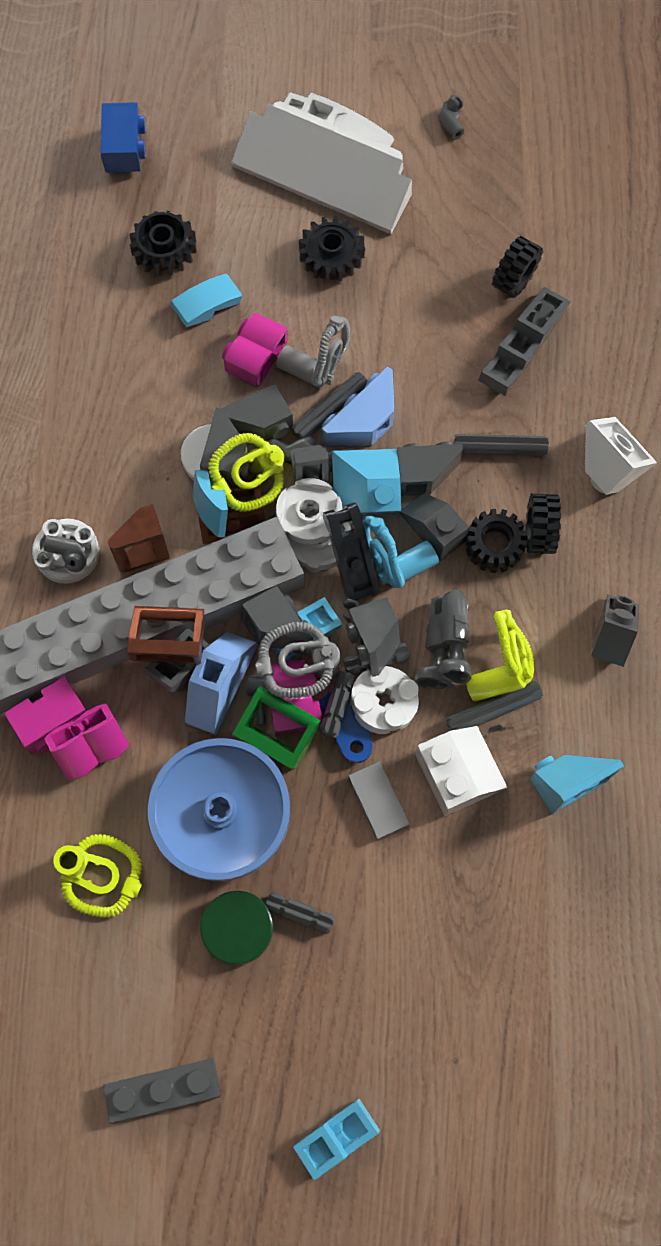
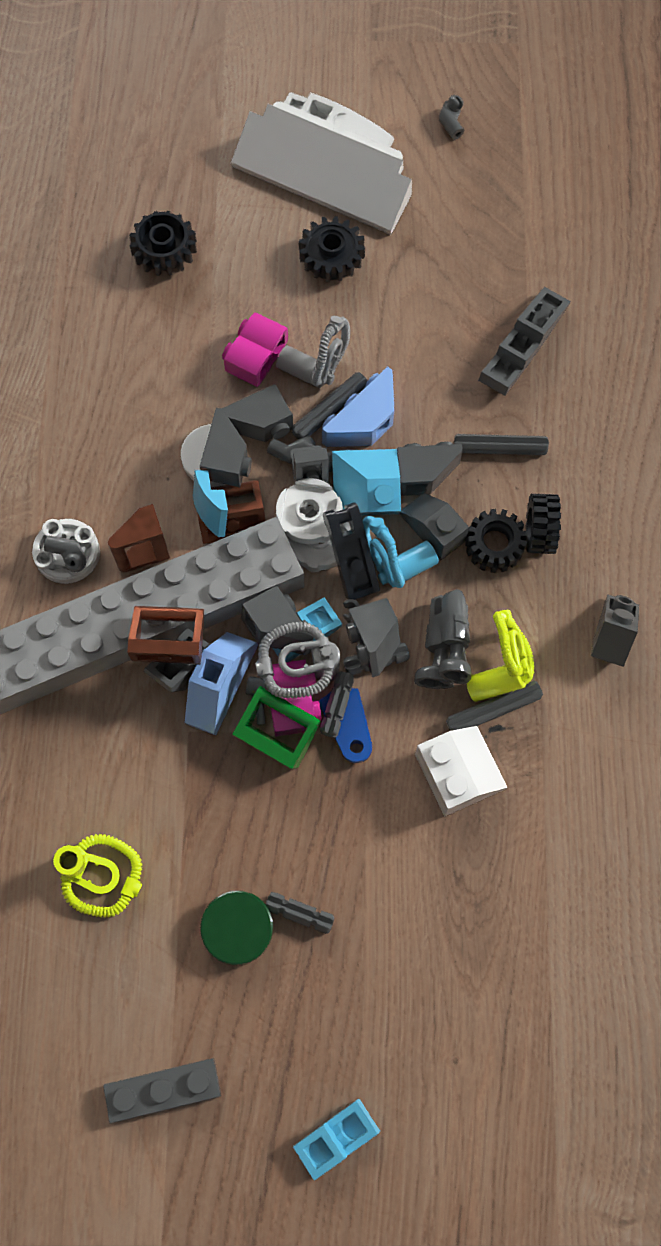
(37, 719): dark pink brick -> none
(86, 742): dark pink brick -> none
(121, 137): blue brick -> none
(204, 299): medium azure slope -> none
(219, 809): medium blue dish -> none
(265, 461): neon yellow piece -> none
(378, 800): light grey tile -> none
(391, 717): white plate -> none
(517, 266): black tyre -> none
(570, 778): medium azure slope -> none
(613, 456): white slope -> none

